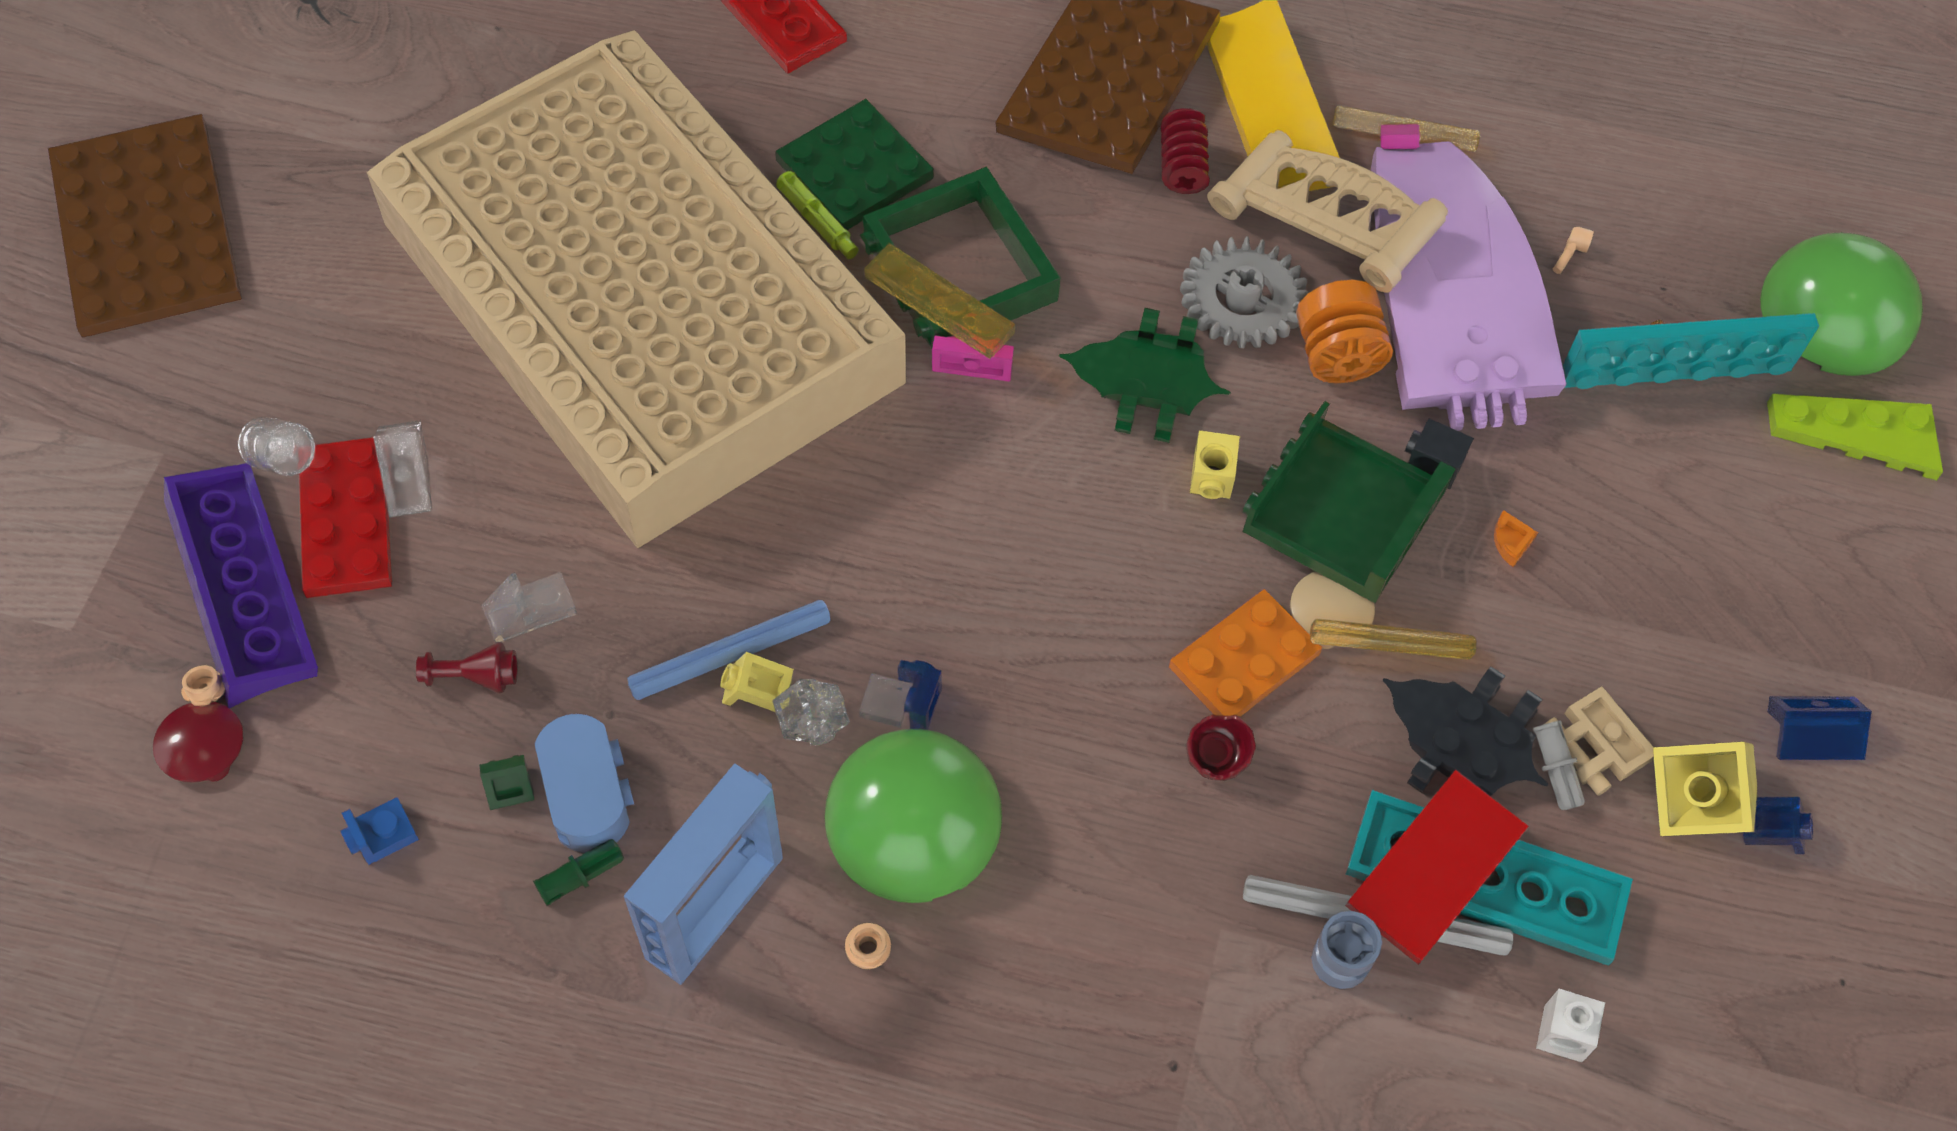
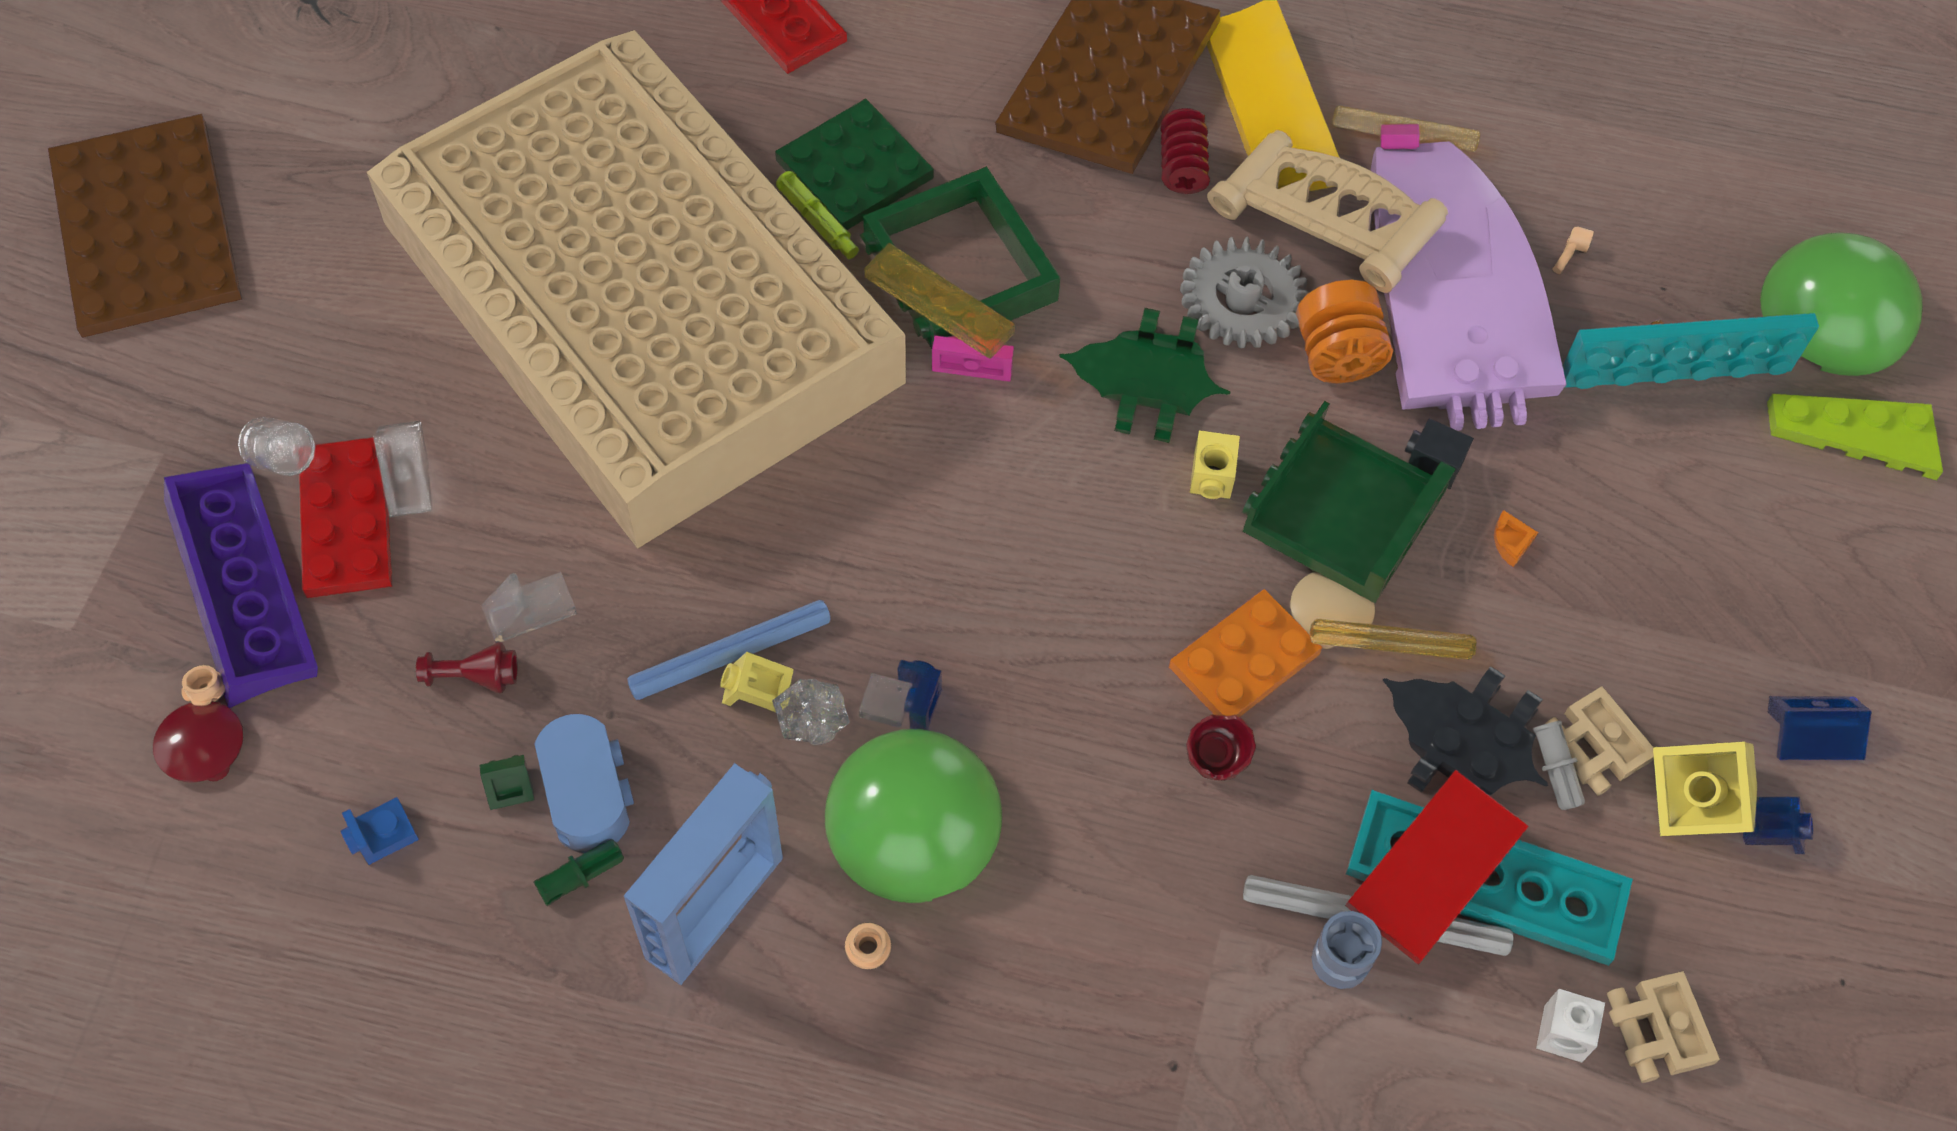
(1675, 1023): none -> tan plate

